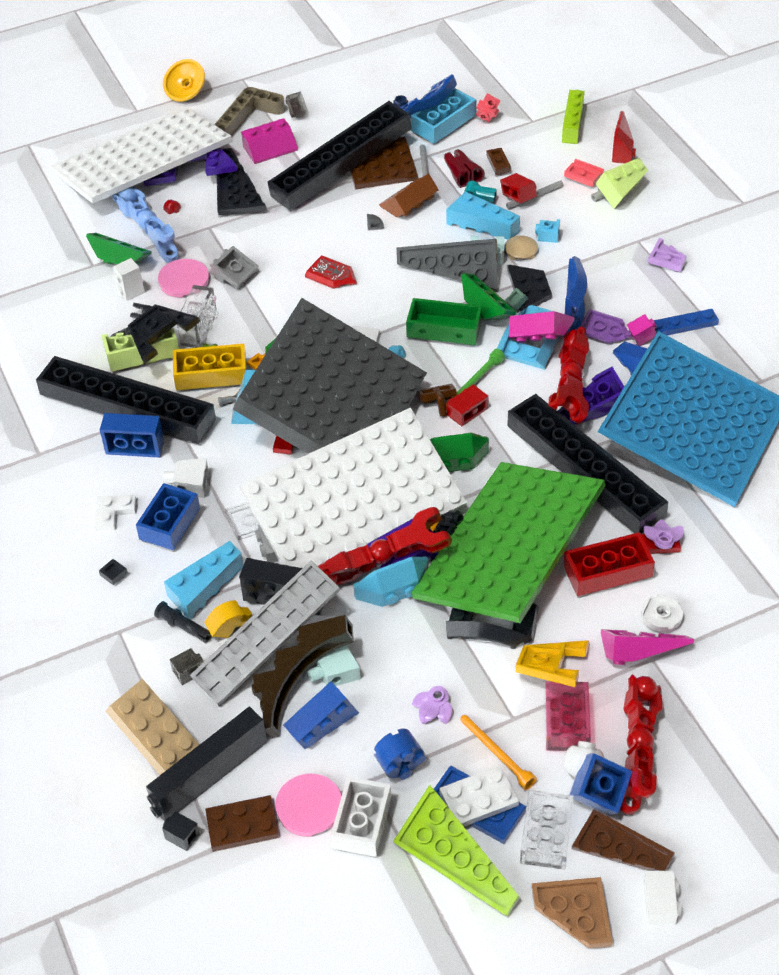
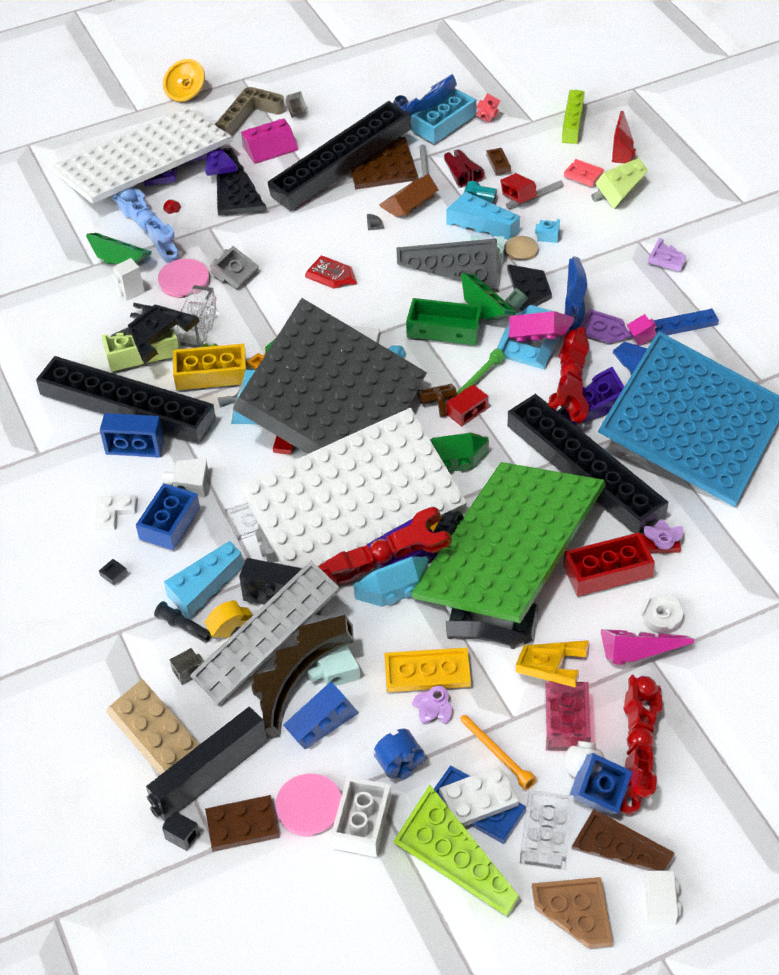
(427, 669): none -> yellow plate

